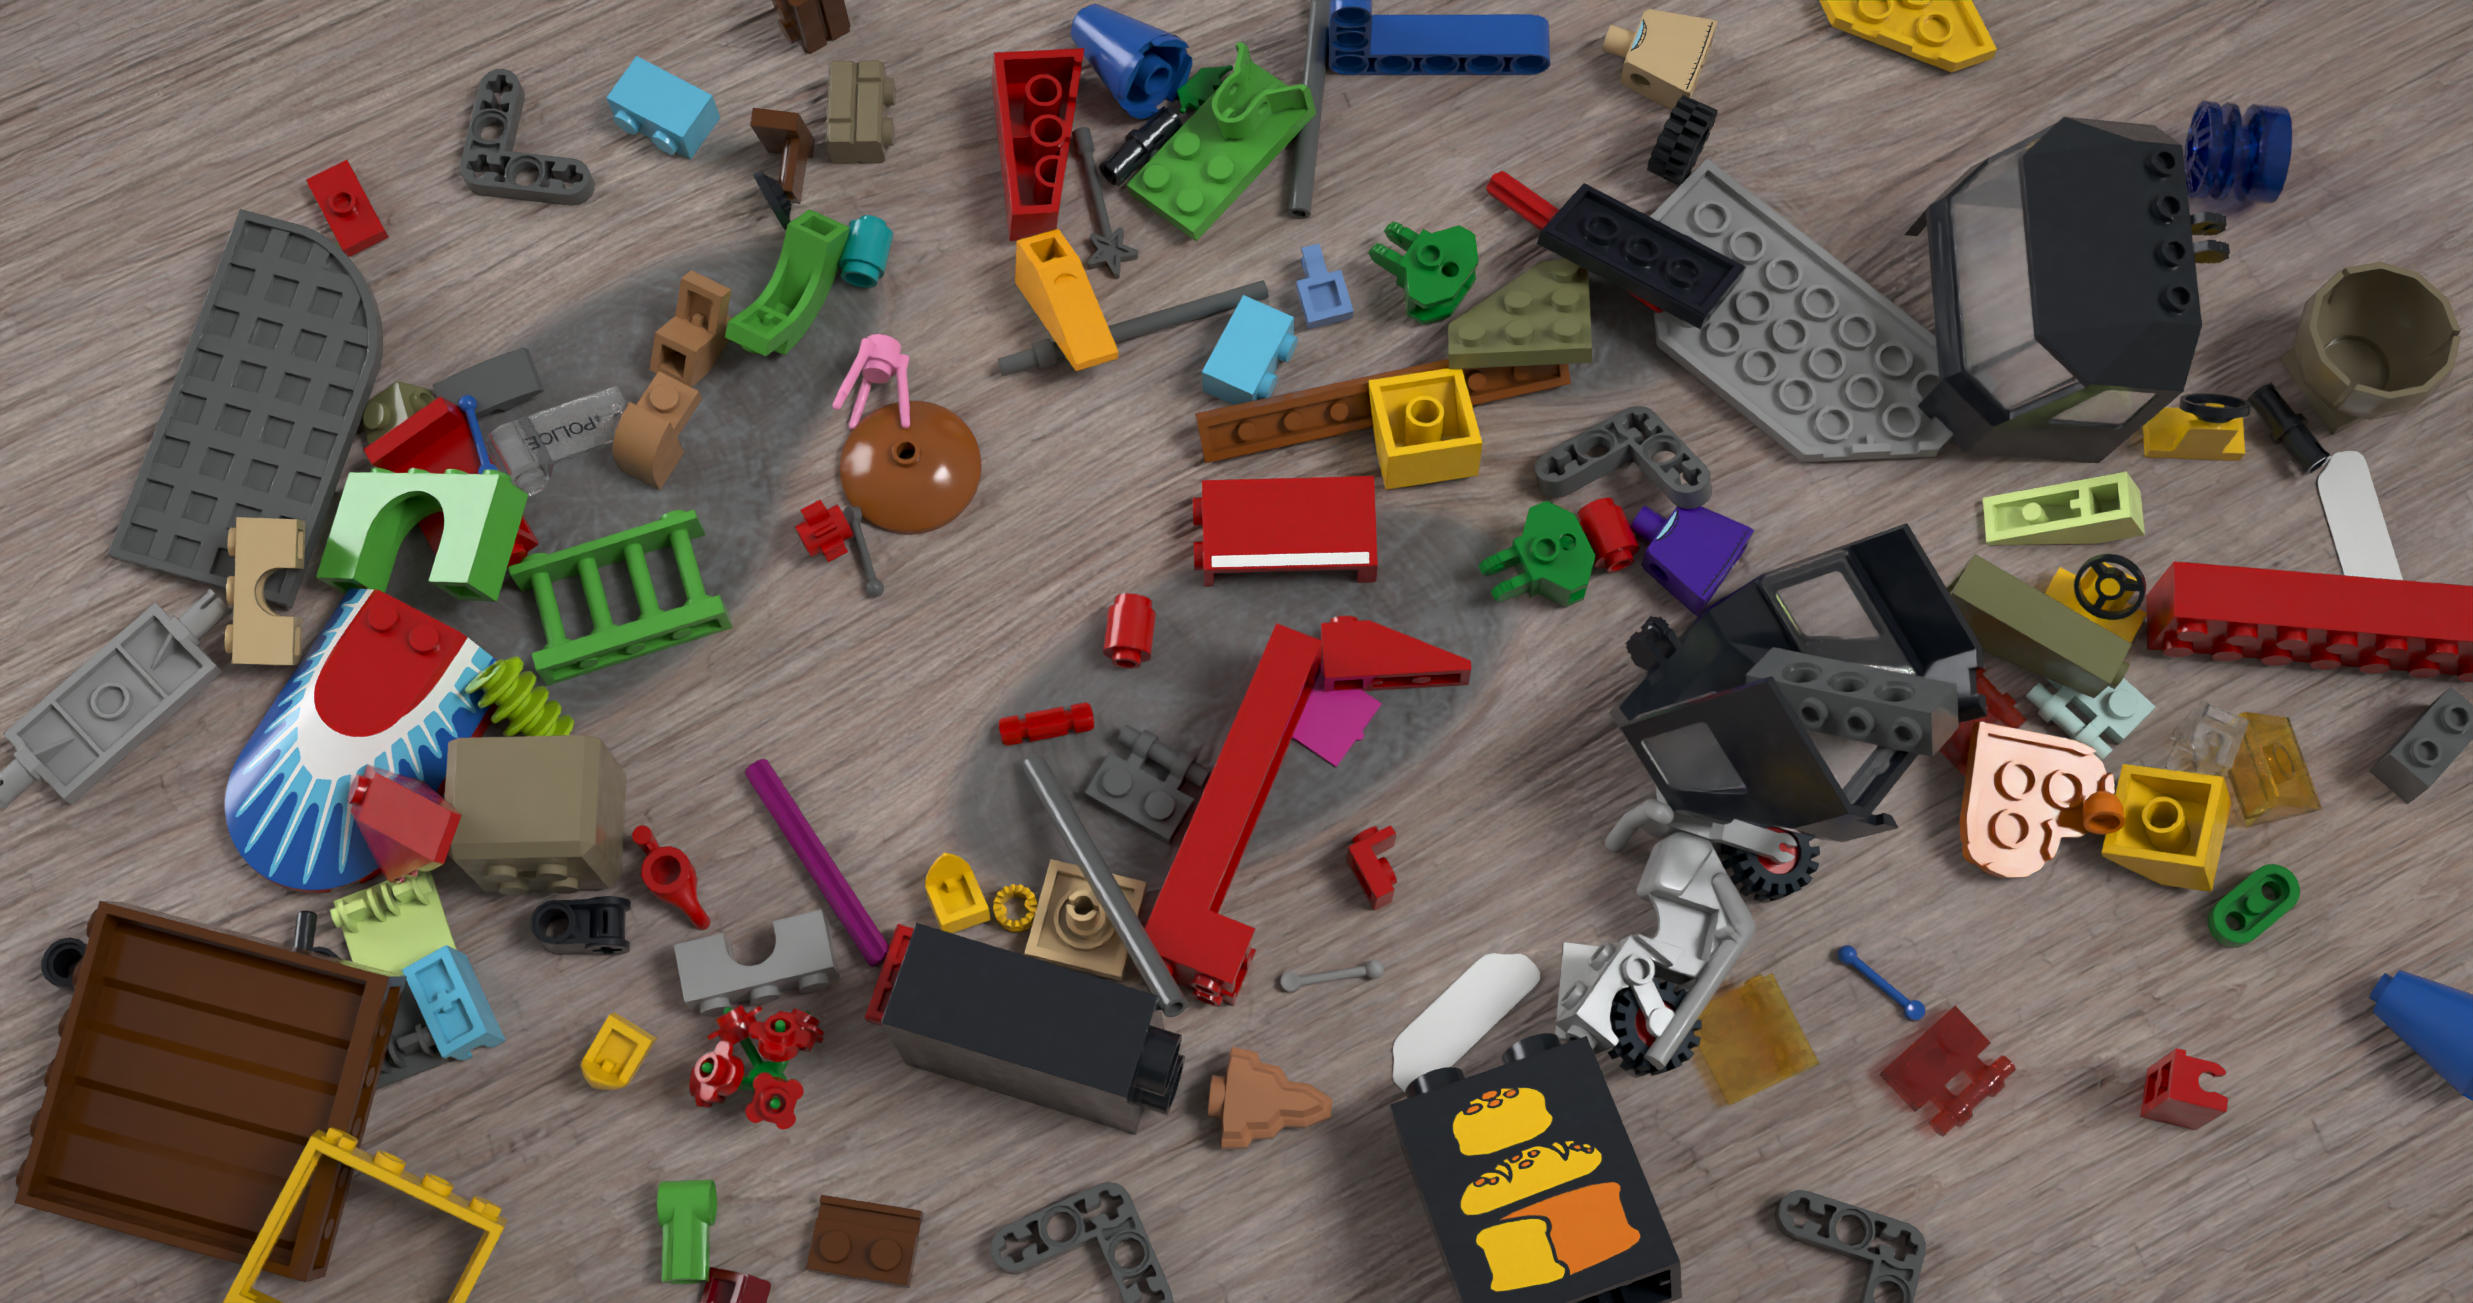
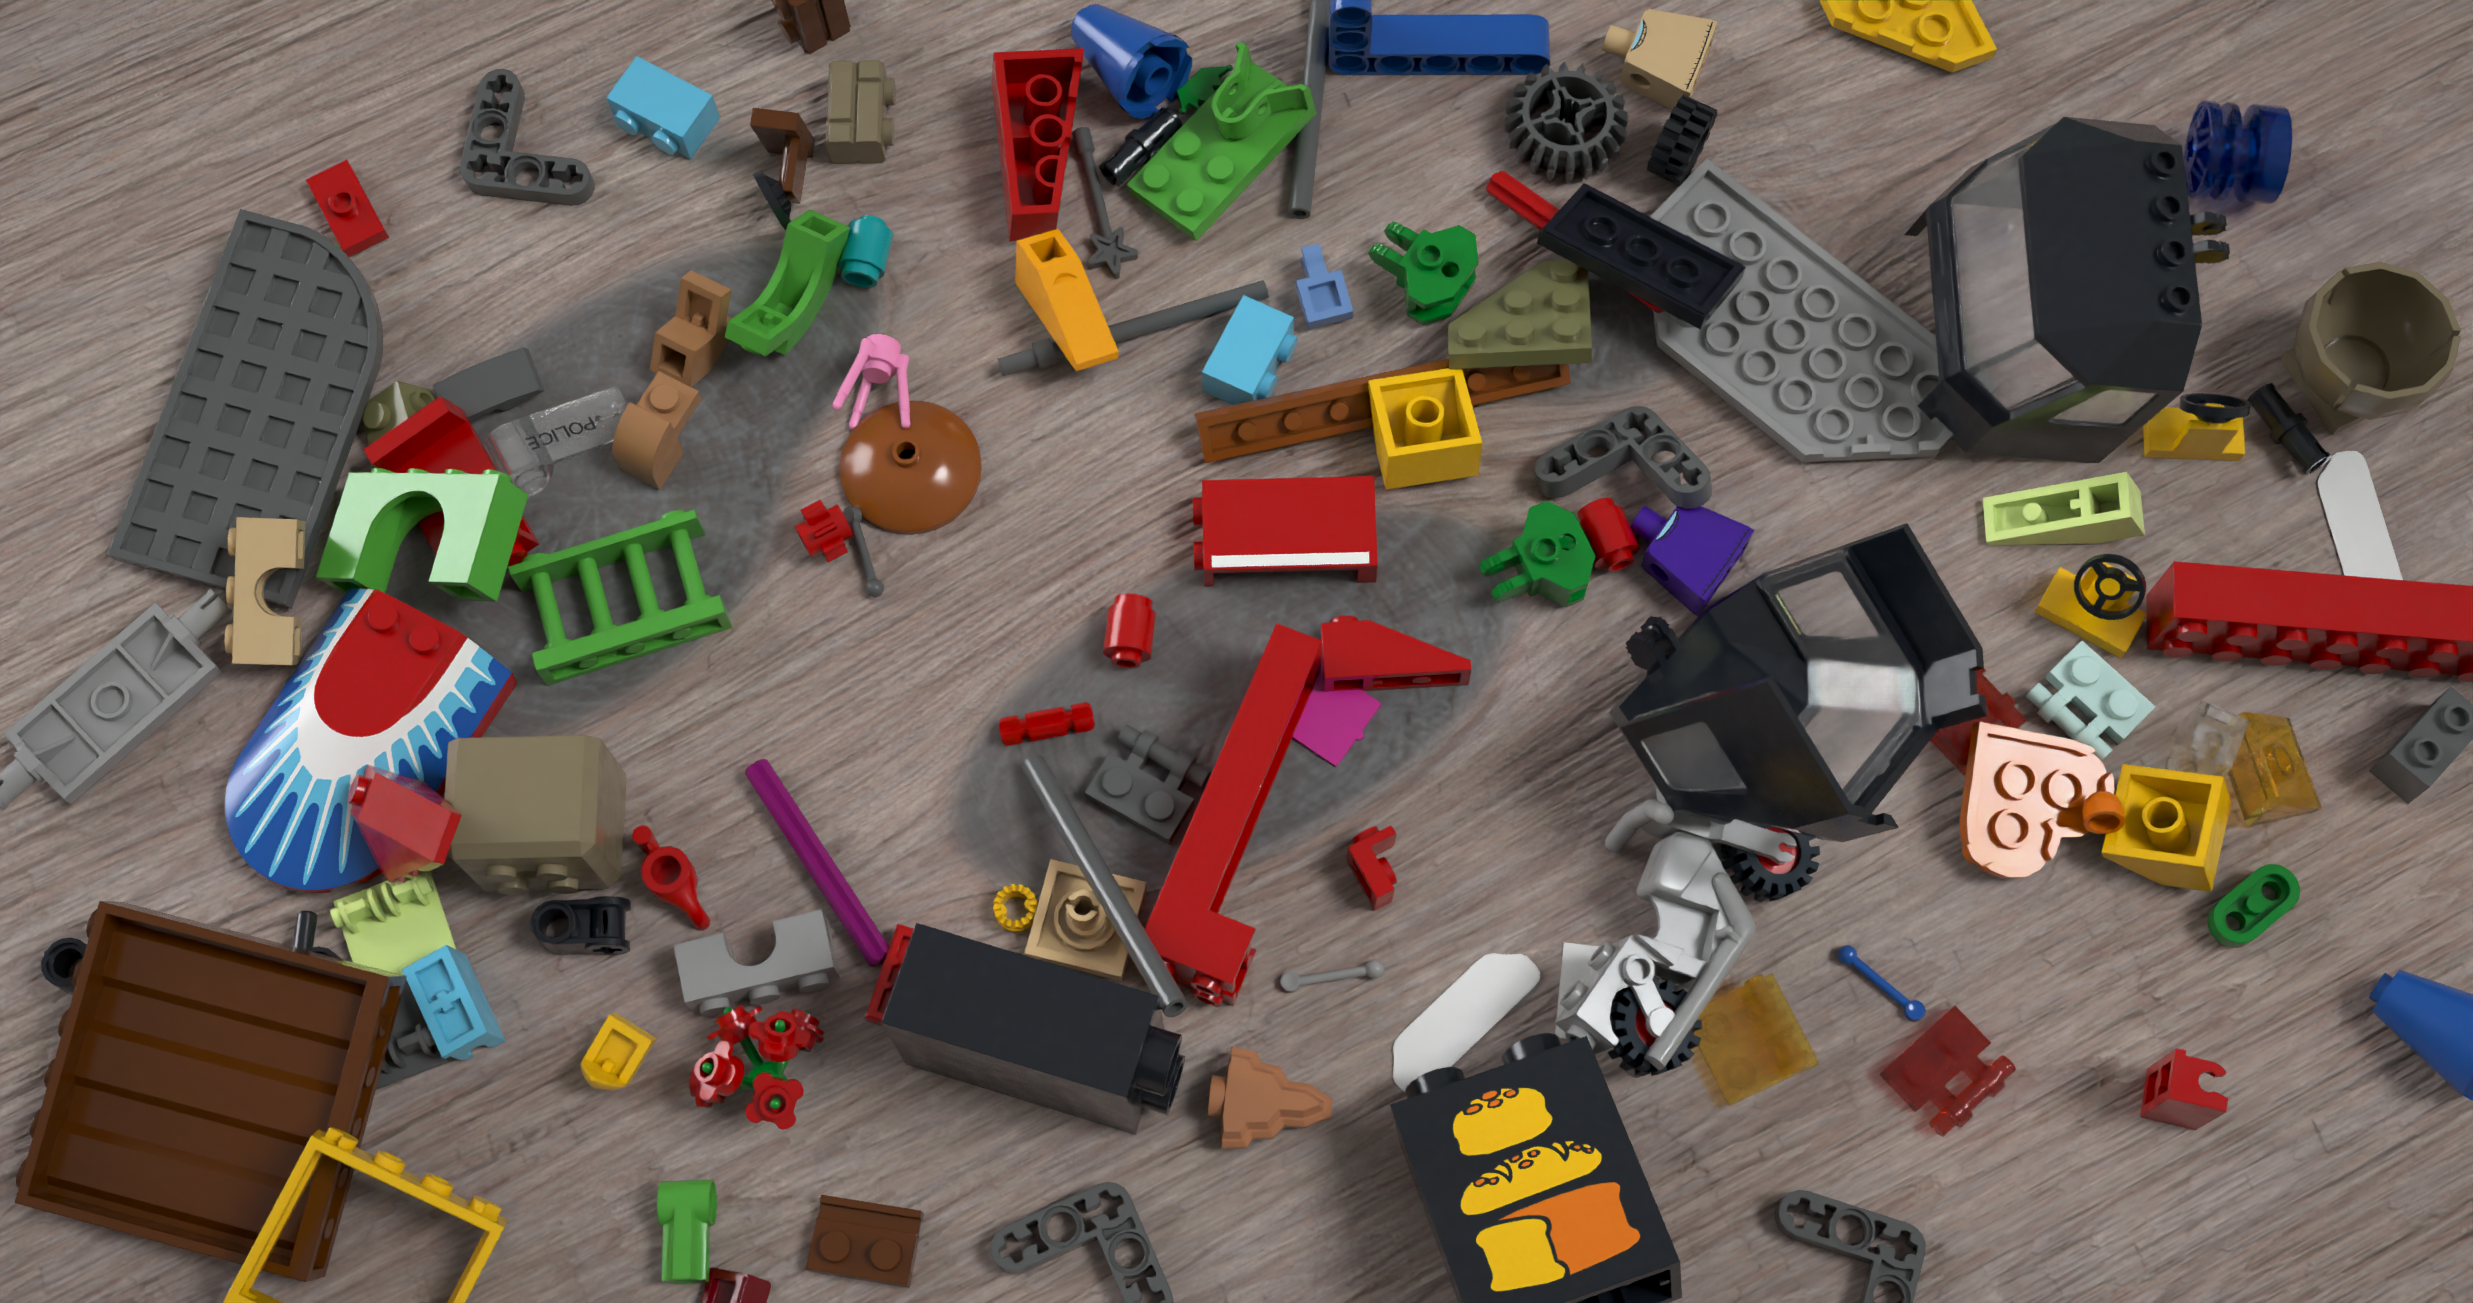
(468, 405): blue hinge -> none
(519, 700): lime piece -> none
(955, 894): yellow plate -> none
(1558, 144): none -> dark grey gear
(1863, 701): dark grey brick -> none
(2037, 630): olive slope -> none

